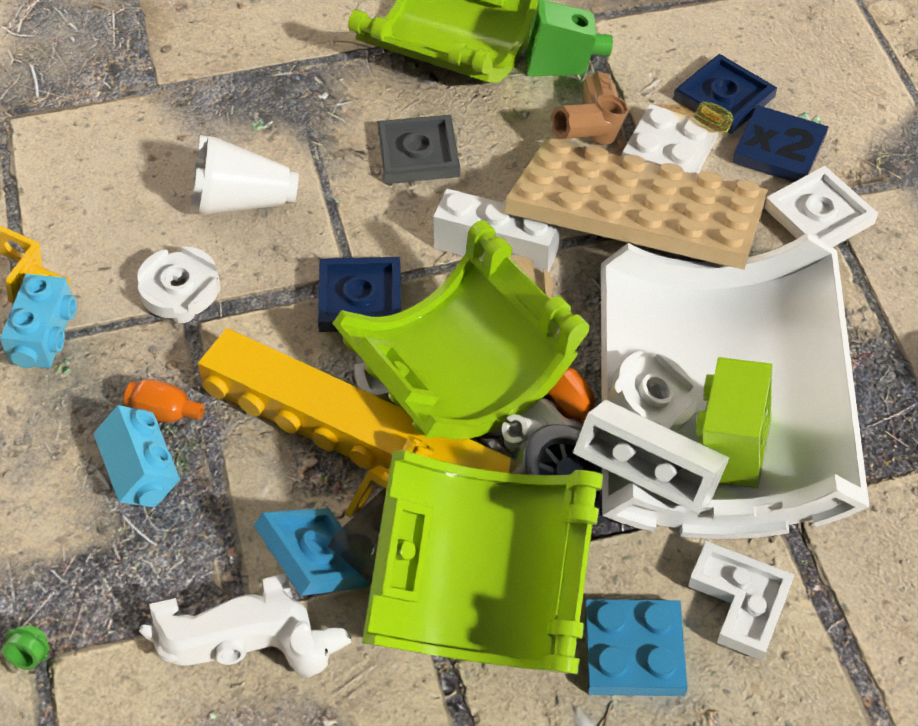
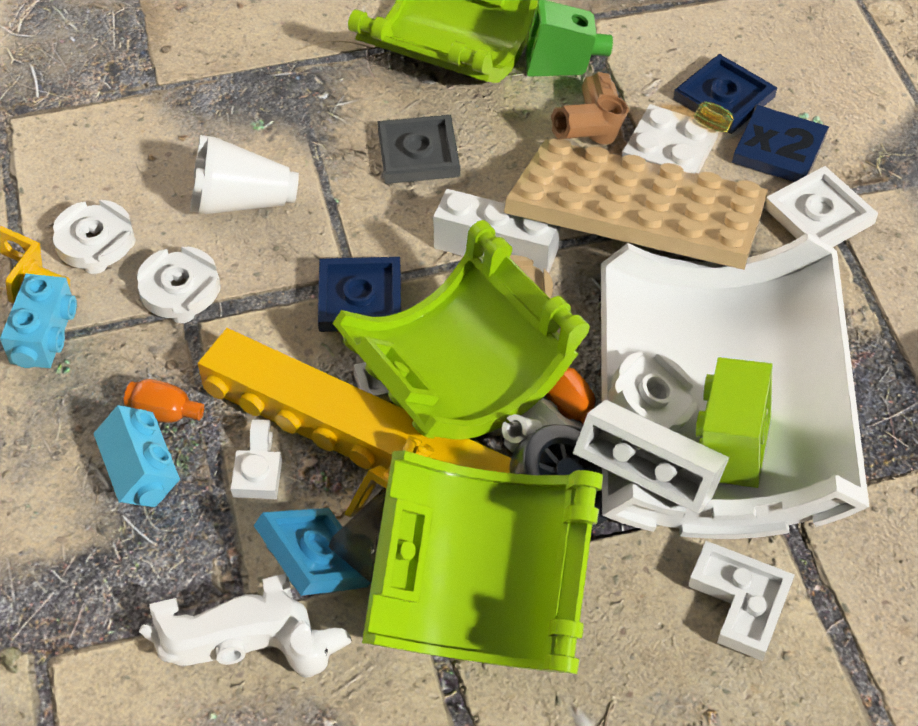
(25, 647): bright green plate -> none
(95, 252): none -> white plate
(258, 470): none -> white plate
(635, 648): dark azure plate -> none

